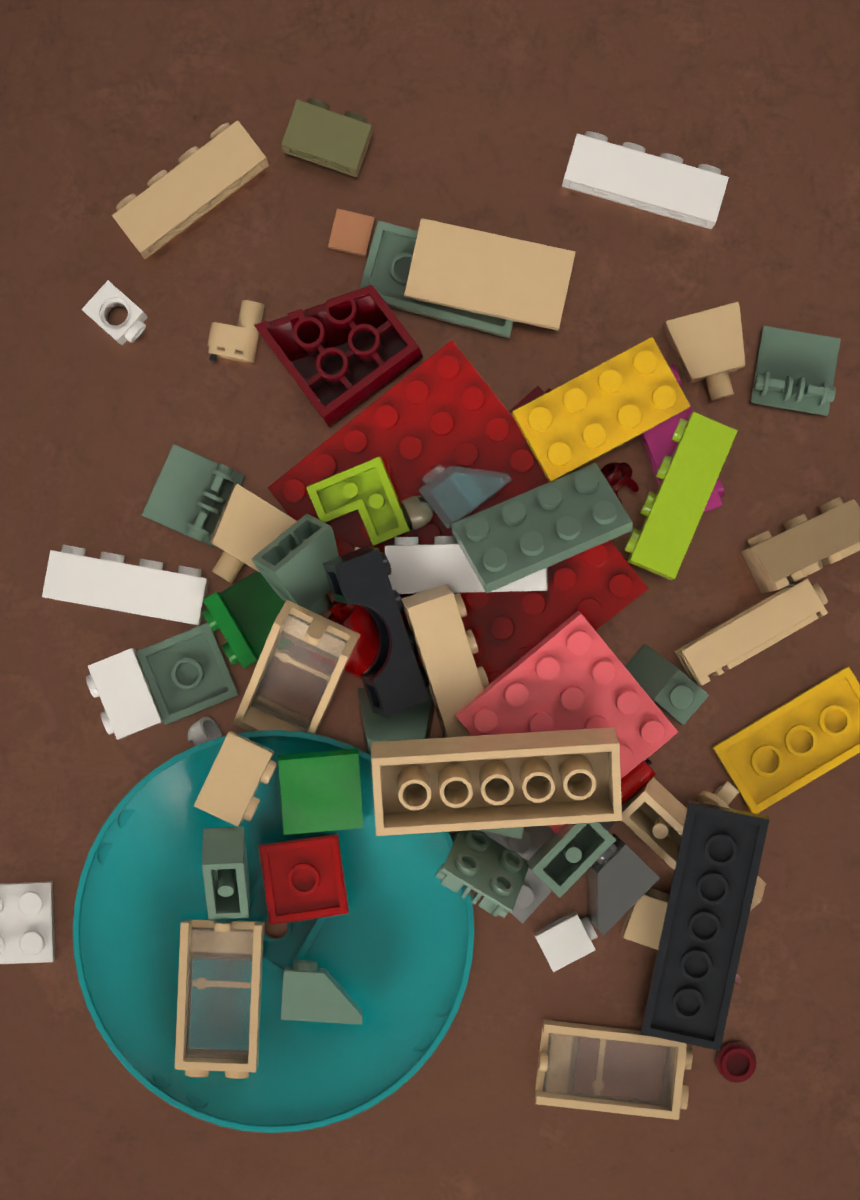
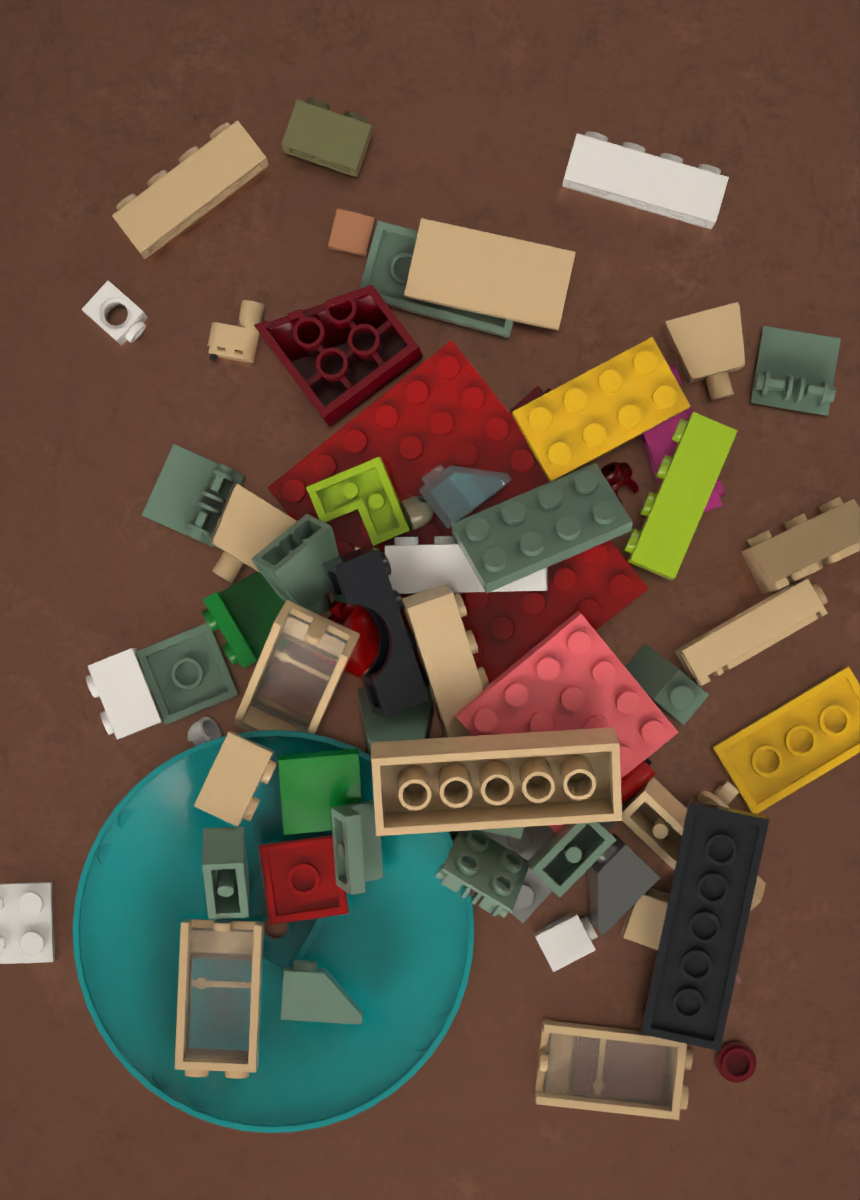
(126, 587): white brick -> none
(356, 846): none -> sand green panel

